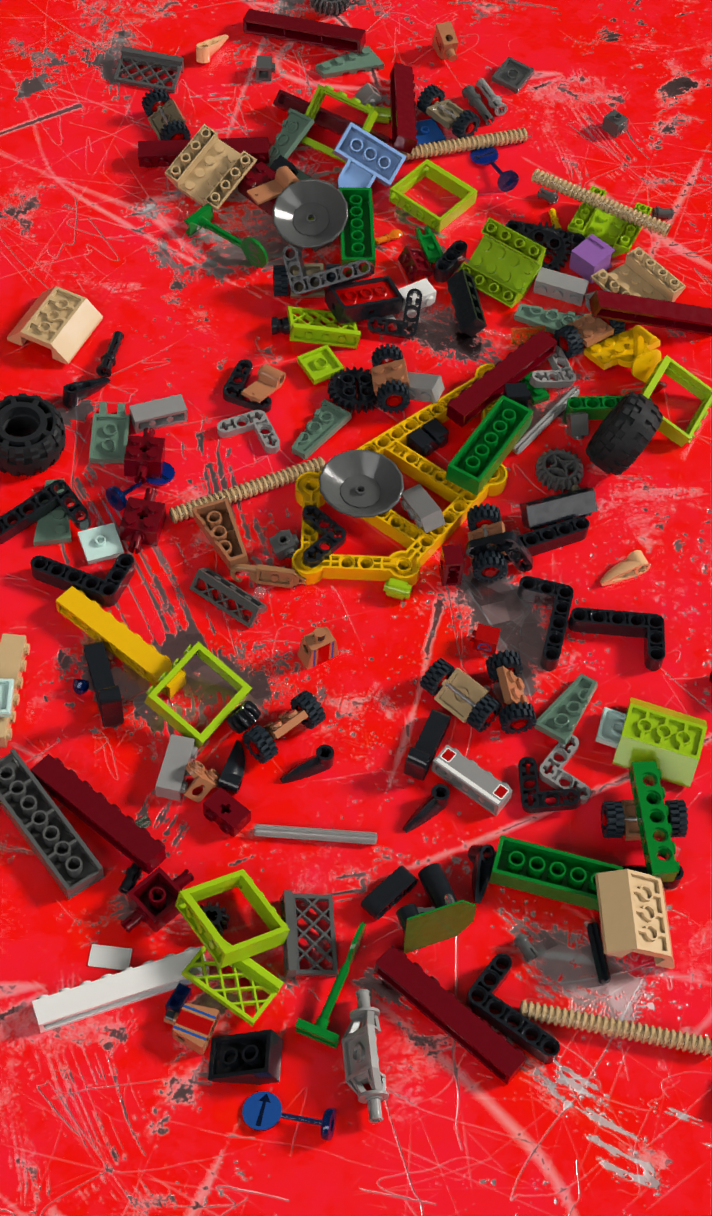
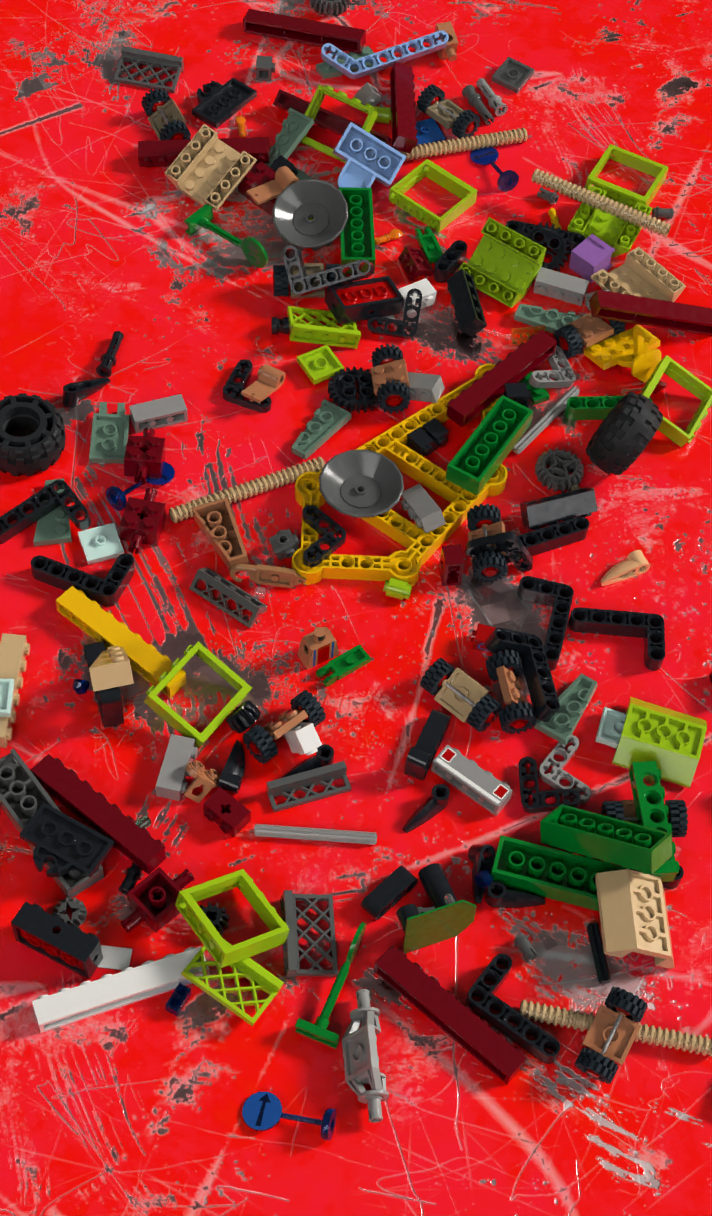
(57, 939): none -> black brick
(58, 322): tan slope -> none
(64, 843): none -> black plate
(78, 917): none -> dark grey gear
(111, 669): none -> tan wedge
(193, 1025): torso -> none
(209, 47): light nougat piece -> none
(222, 101): none -> black plate
(240, 120): none -> orange piece
(246, 1058): black slope -> none
(256, 425): light grey beam -> none
(303, 739): none -> white brick
(303, 781): none -> dark grey fence
(344, 665): none -> green hinge
(388, 53): none -> light blue beam
(483, 879): none -> clear blue hinge
(510, 897): none -> black piece
(535, 668): none -> black beam
(577, 424): dark grey brick -> none
(606, 839): none -> green brick
(611, 1035): none -> plate
(615, 123): dark grey brick -> none
(634, 161): none -> lime window

